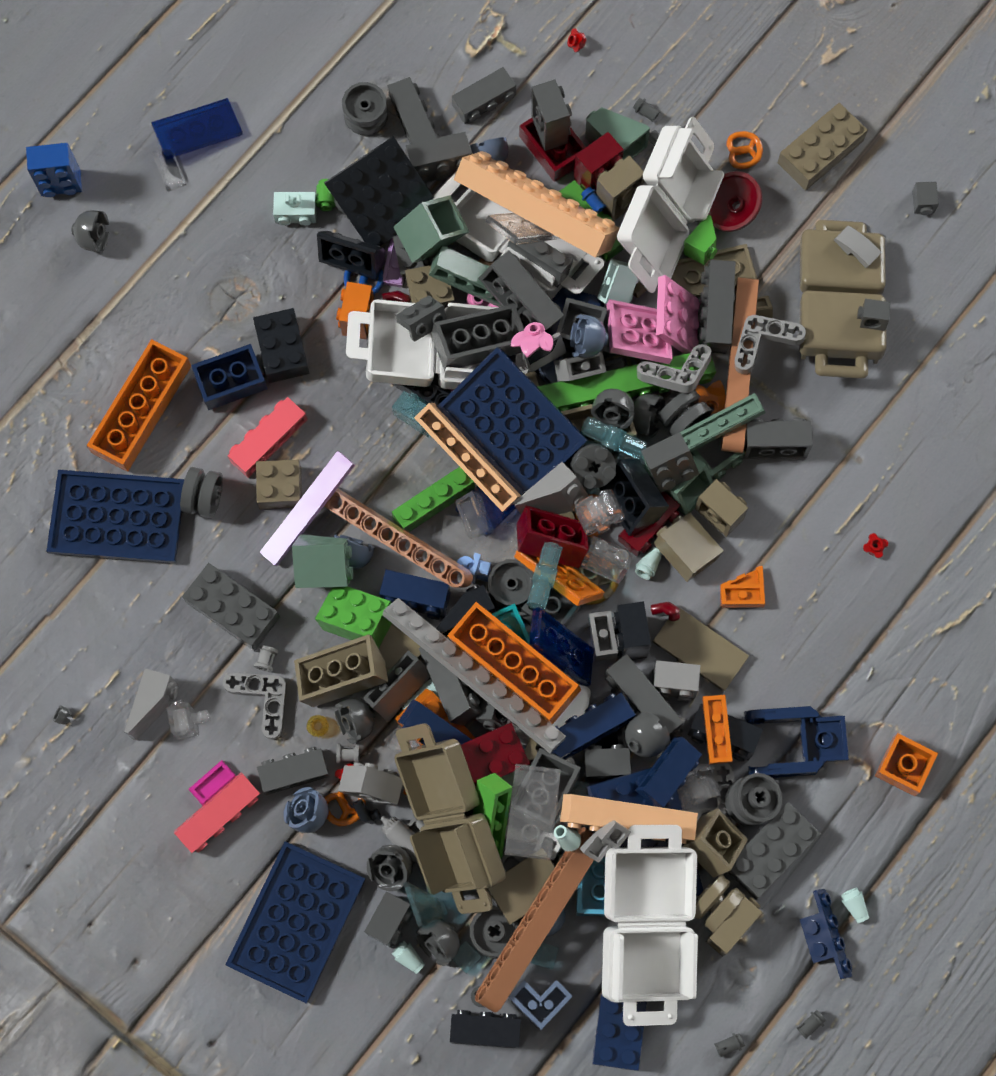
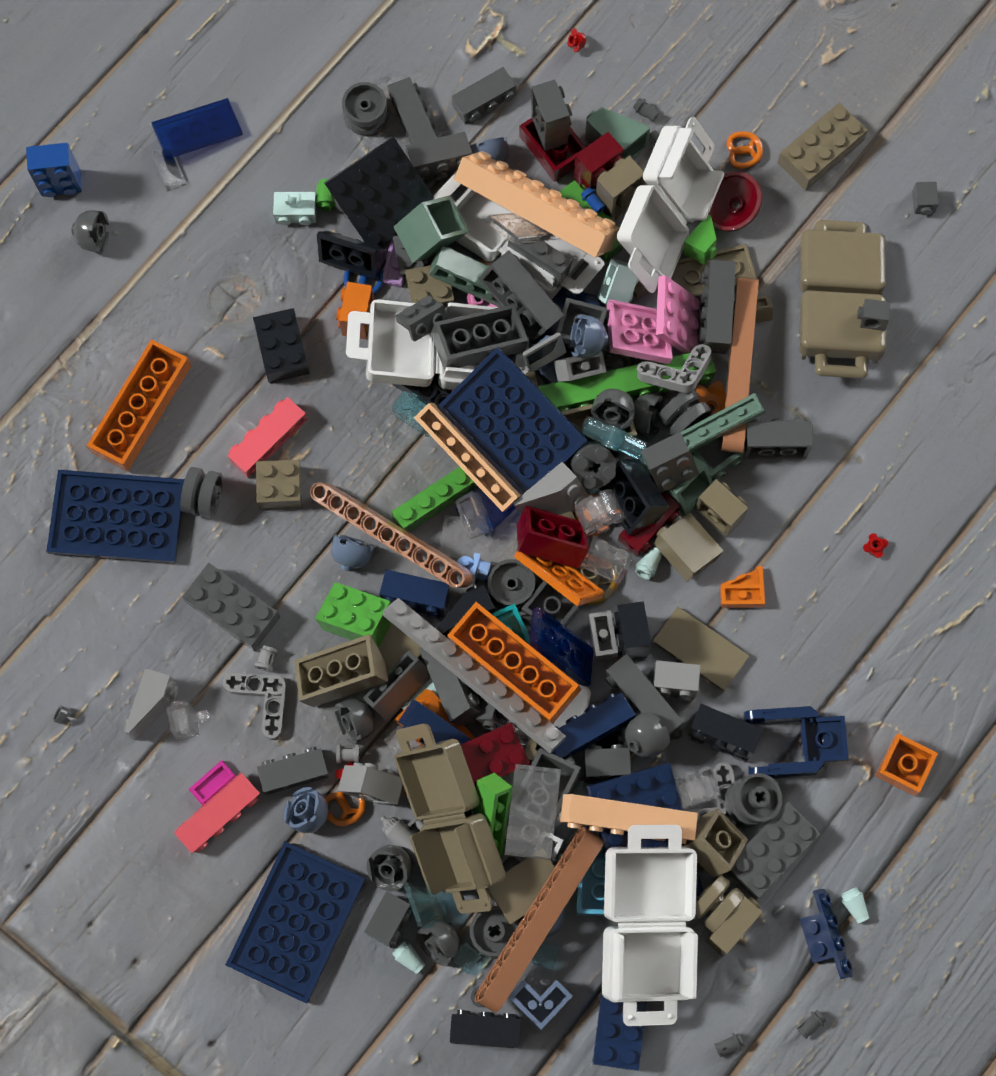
(229, 377): dark blue brick -> none
(307, 508): tile -> none
(317, 719): clear yellow plate -> none
(321, 562): sand green slope -> none
(364, 814): black arm -> none
(396, 296): dark red arm -> none
(531, 341): bright pink plate -> none
(544, 575): clear light blue piece -> none
(567, 838): light aqua cone -> none
(601, 841): light grey slope -> none
(667, 608): dark red arm -> none
(669, 772): dark blue brick -> none
(717, 729): orange plate -> none
(756, 334): light grey beam -> none
(854, 242): light grey slope -> none

